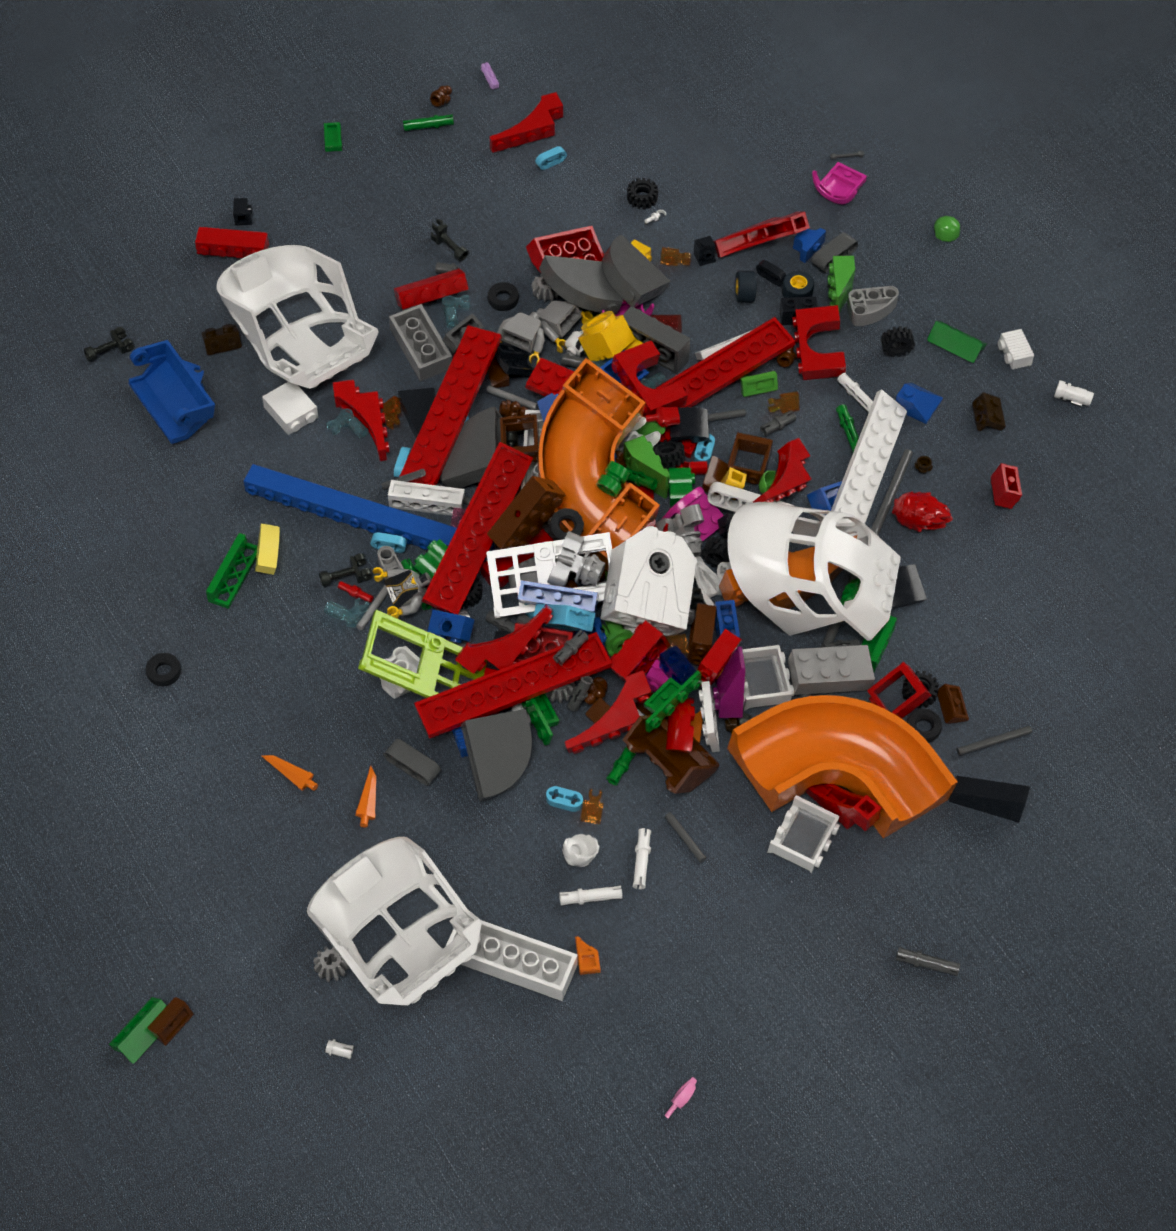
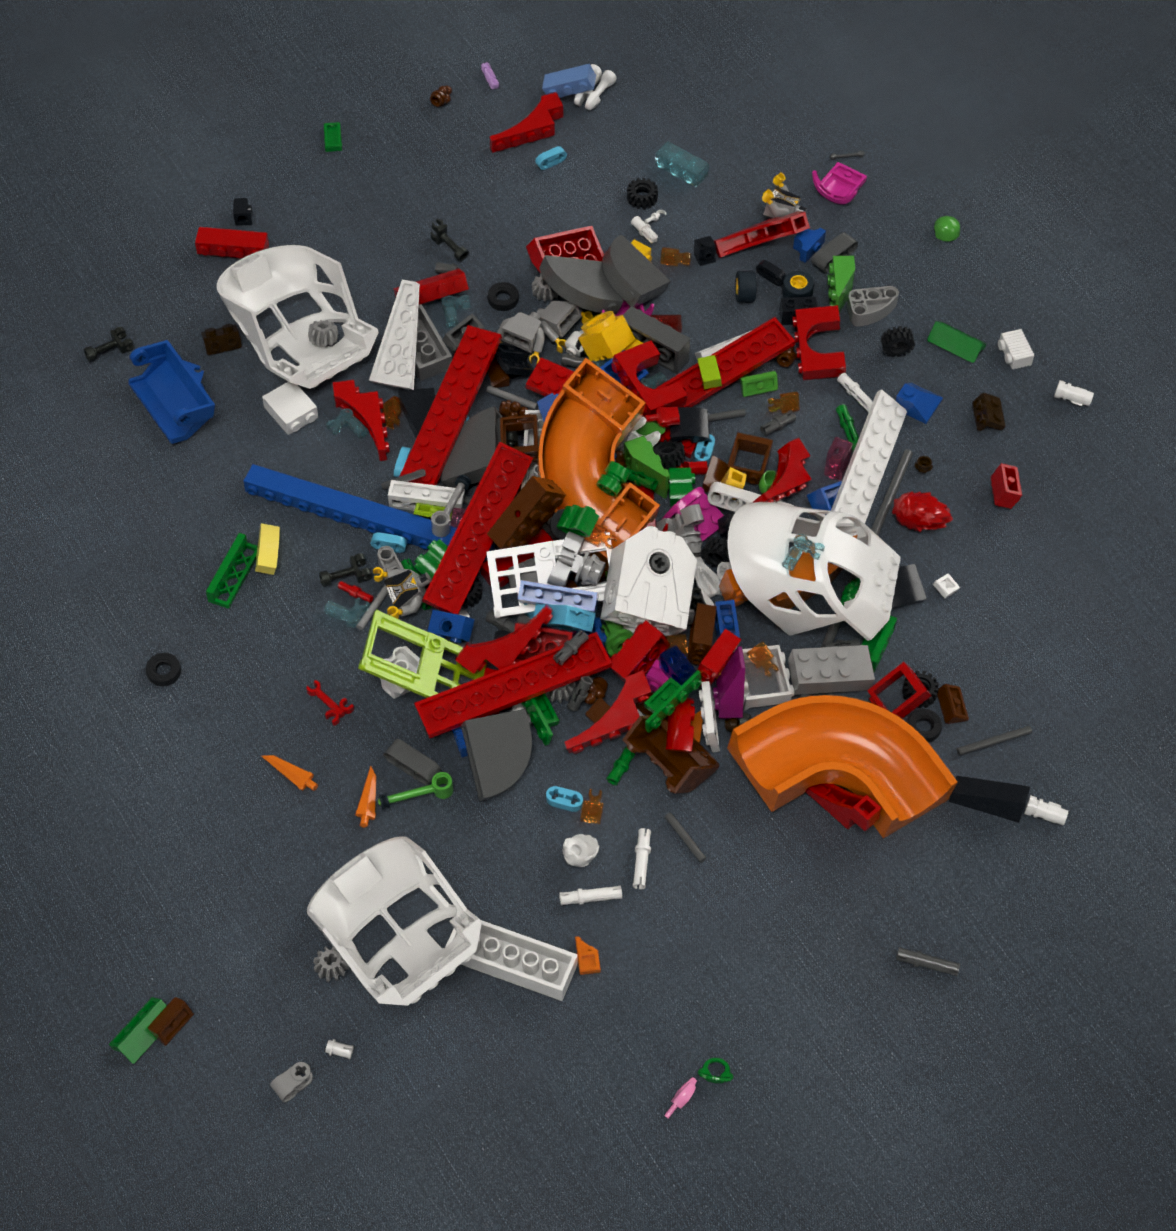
(290, 1083): none -> light grey piece
(323, 333): none -> light grey gear
(336, 711): none -> red bar
(397, 351): none -> white wing
(422, 123): green pin -> none
(427, 510): none -> lime slope
(440, 792): none -> bright green piece
(441, 519): none -> light grey piece
(570, 81): none -> medium blue brick
(578, 520): none -> green brick
(599, 536): none -> clear orange plate
(607, 79): none -> white piece
(644, 229): none -> white axle
(681, 164): none -> clear light blue brick
(709, 372): none -> lime slope
(725, 1076): none -> green piece
(761, 656): none -> clear orange plate
(781, 201): none -> torso
(801, 544): none -> clear light blue bar
(805, 834): window -> none
(838, 463): none -> clear pink brick
(946, 586): none -> white tile
(1048, 811): none -> white axle

